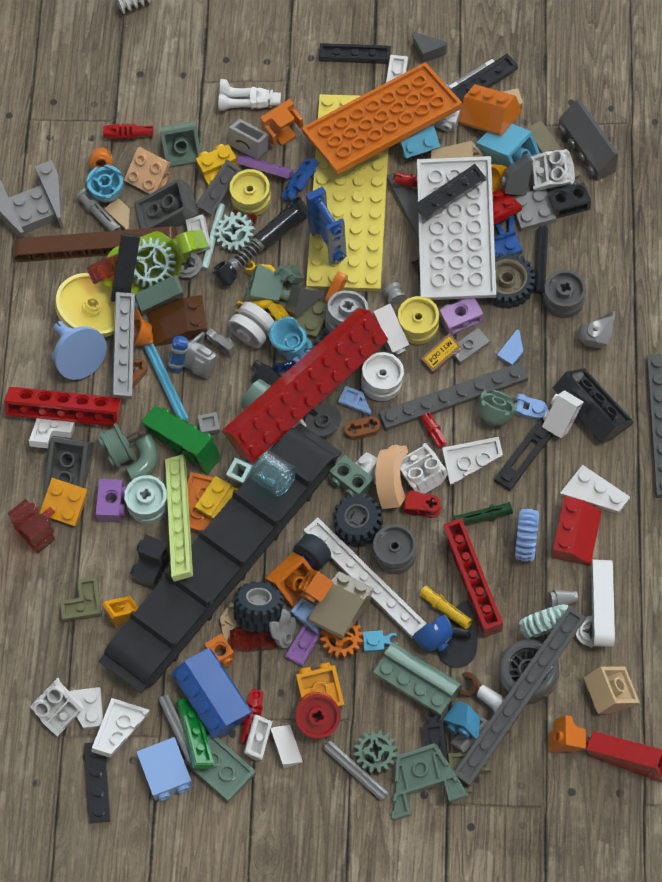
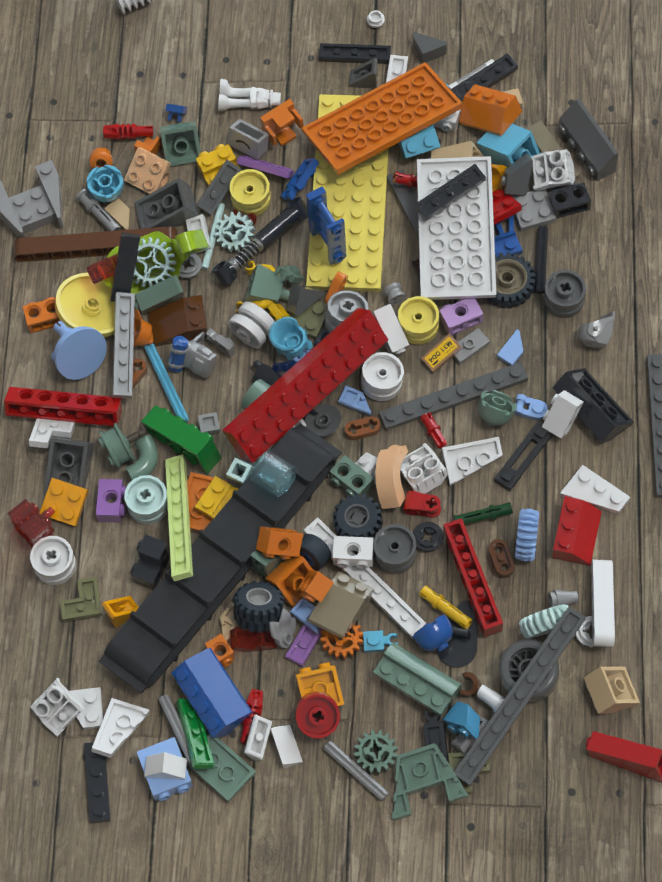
(45, 319): none -> orange brick
(53, 560): none -> white wheel
(150, 145): none -> orange panel
(165, 766): none -> white slope
(176, 109): none -> blue tile
(263, 564): none -> sand green slope
(279, 542): none -> orange brick
(343, 545): none -> white brick
(365, 75): none -> dark grey slope
(375, 19): none -> white plate
(431, 529): none -> black gear
(501, 559): none -> reddish brown plate
(566, 736): orange brick -> none

